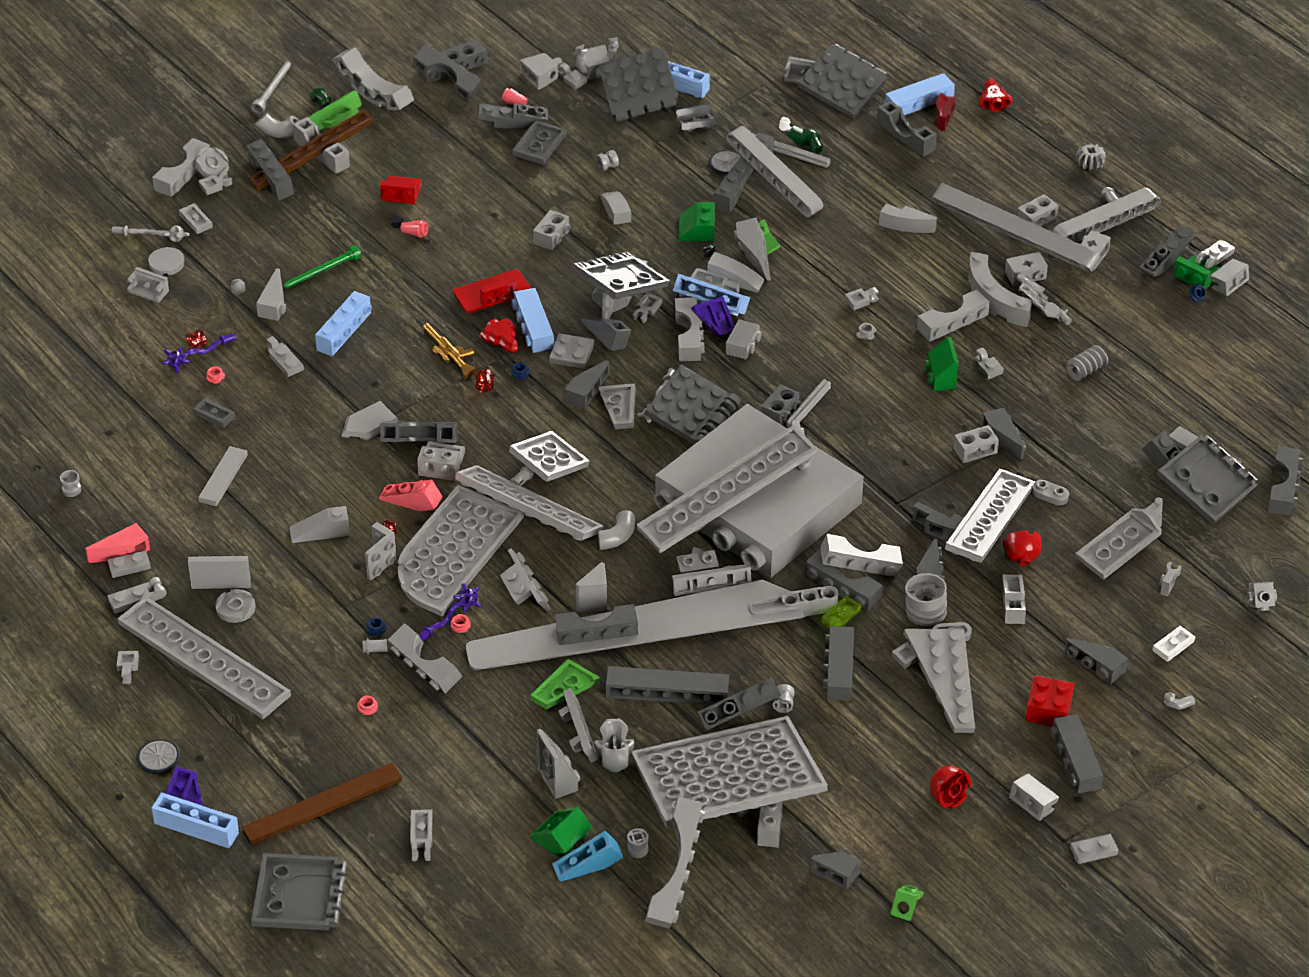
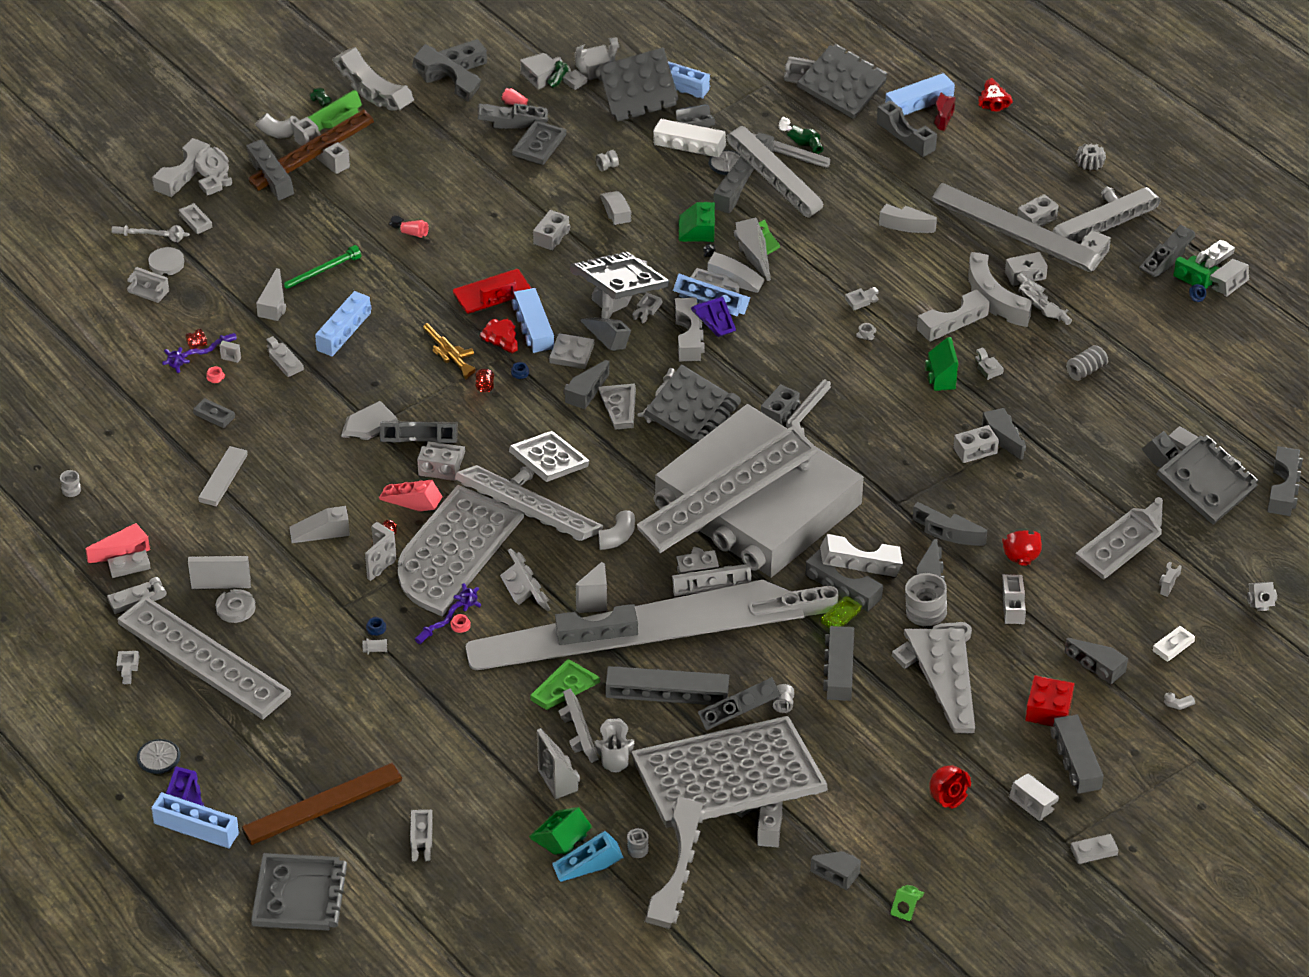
(230, 351): none -> light grey plate
(237, 287): light grey hinge -> none
(258, 105): light grey piece -> none
(367, 705): coral plate -> none
(400, 189): red bracket -> none
(440, 671): light grey arch -> none
(558, 74): none -> dark green arm
(689, 138): none -> white brick
(743, 339): light grey brick -> none
(989, 515): plate -> none
(1050, 492): light grey plate -> none

